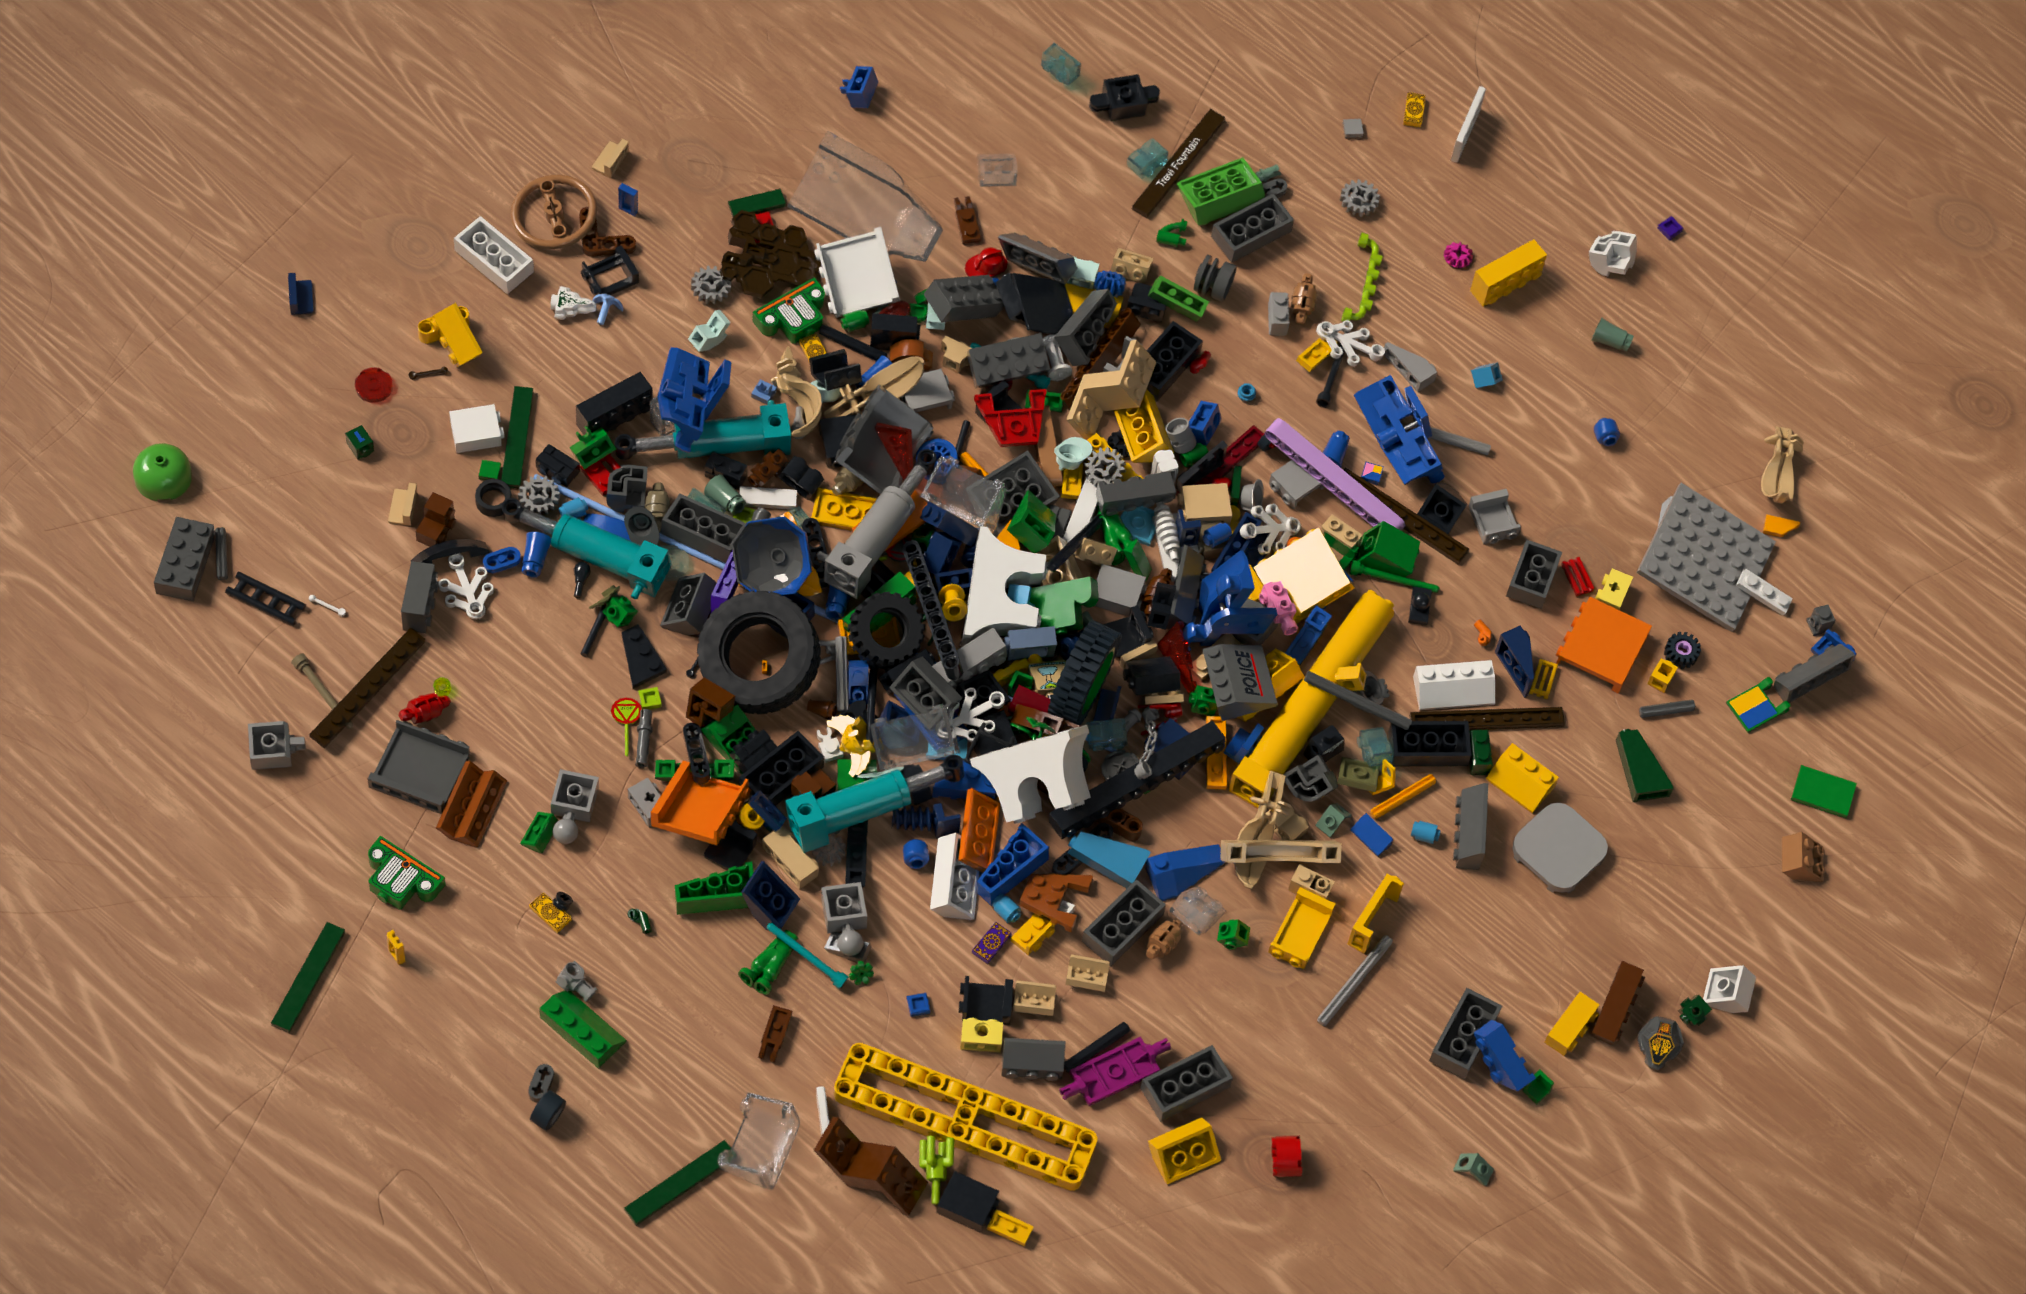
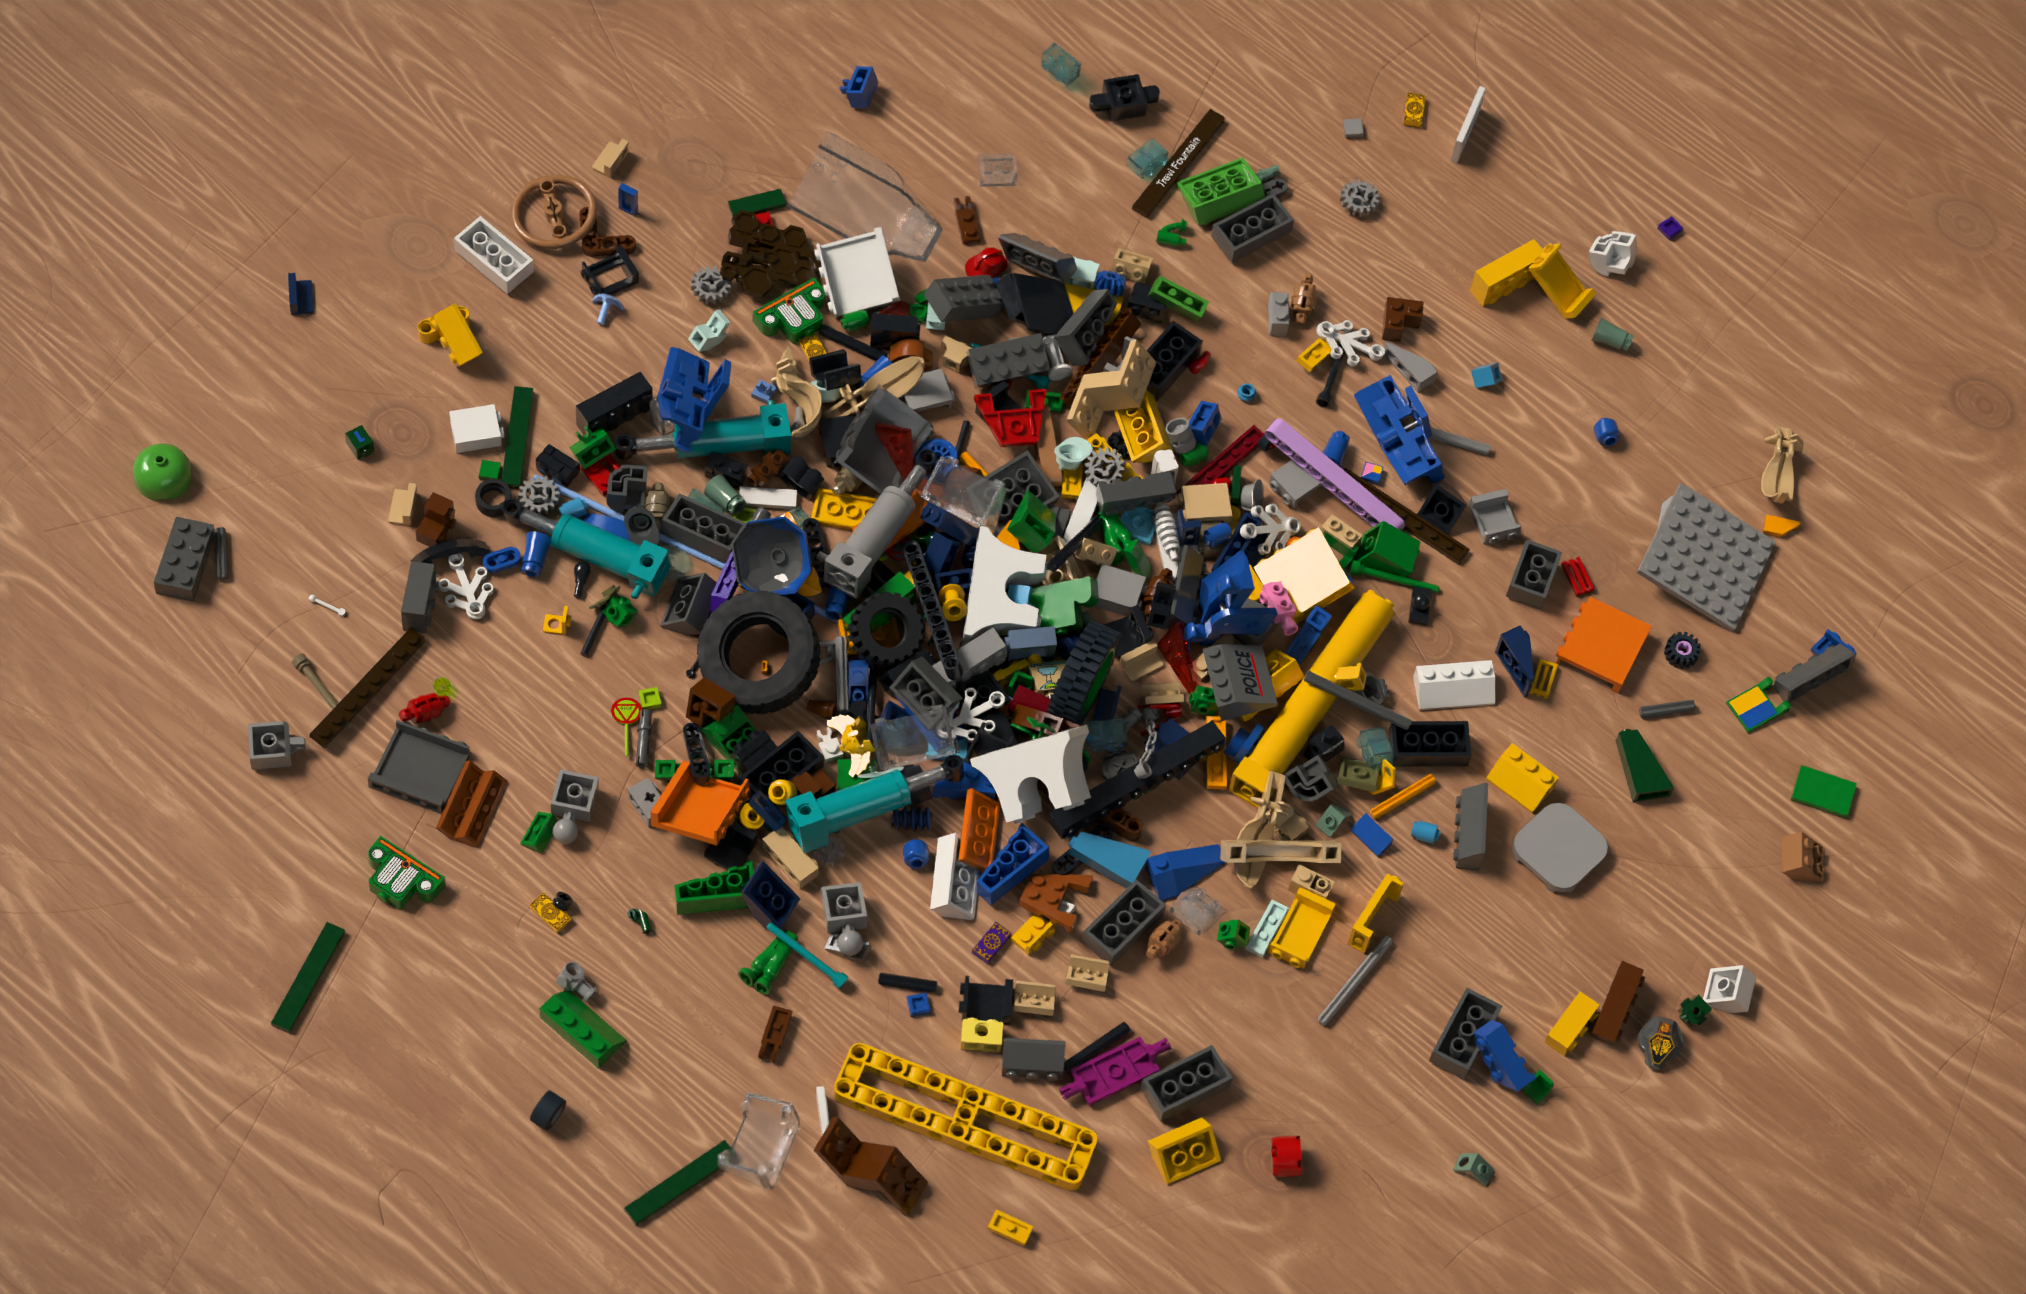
(270, 608): black bar -> none
(373, 385): clear red tile -> none
(395, 947): yellow tile -> none
(412, 375): dark brown hinge -> none
(536, 1082): dark grey beam -> none
(564, 622): none -> yellow bracket
(570, 304): white rock -> none
(641, 657): black wing -> none
(782, 790): none -> yellow head
(856, 853): black slope -> none
(861, 972): green plant -> none
(907, 982): none -> black axle
(936, 1164): lime plant -> none
(944, 825): dark blue panel -> none
(968, 1202): black brick -> none
(1006, 908): dark azure brick -> none
(1152, 675): black brick -> none
(1205, 466): black wing -> none
(1216, 278): dark grey wheel -> none
(1267, 928): none -> light aqua tile
(1372, 274): lime bar -> none
(1400, 314): none -> reddish brown brick
(1451, 257): dark pink gear -> none
(1481, 758): dark green brick -> none
(1485, 633): orange arm -> none
(1498, 718): dark brown tile -> none
(1560, 282): none -> yellow panel
(1615, 588): light yellow brick -> none
(1662, 675): yellow brick -> none
(1764, 592): white plate -> none
(1821, 620): dark grey brick -> none

